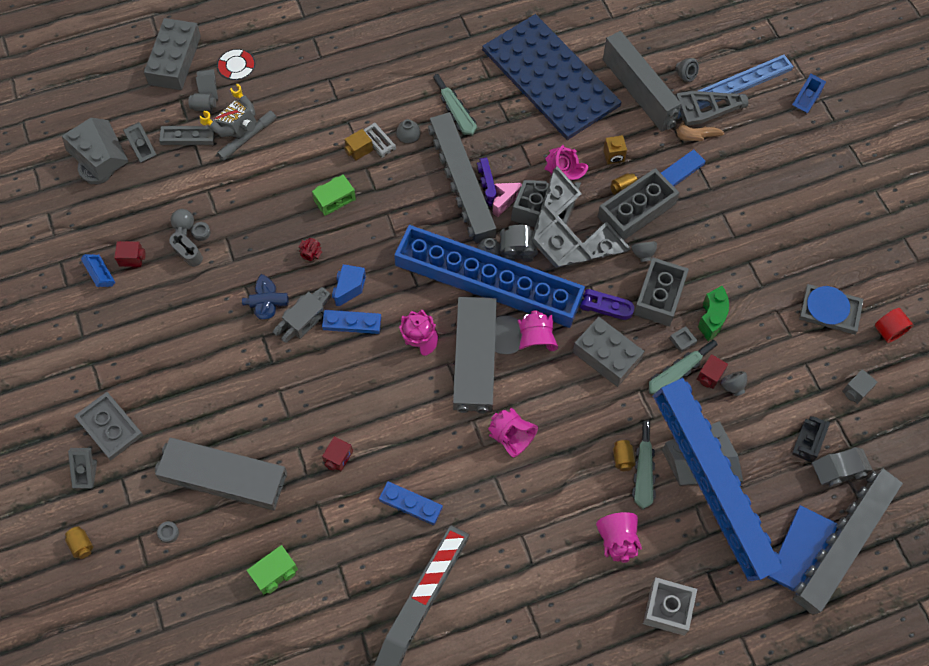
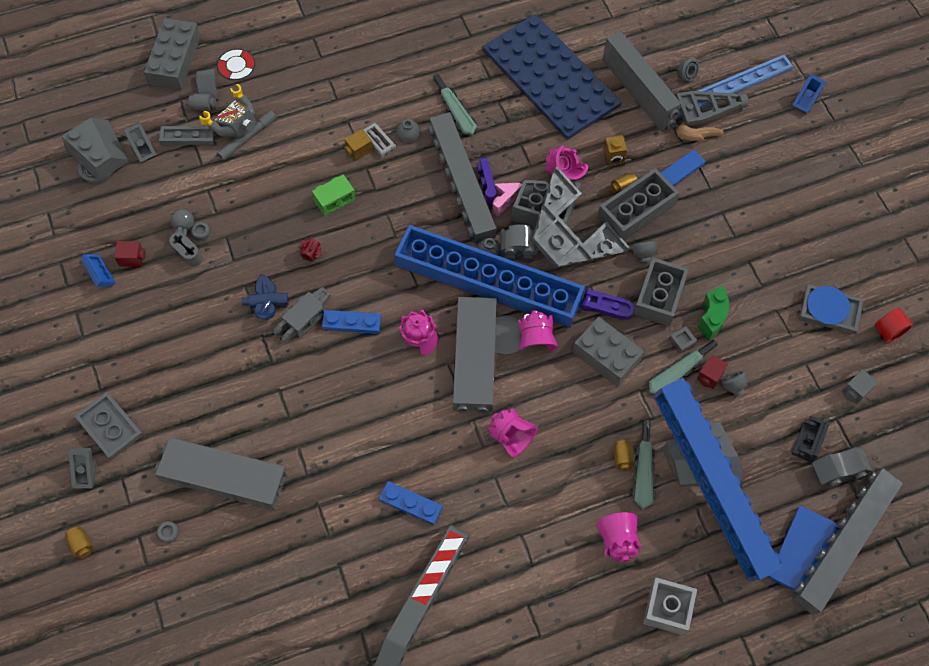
(273, 570): bright green brick -> none
(337, 454): dark red brick -> none
(350, 284): blue slope -> none

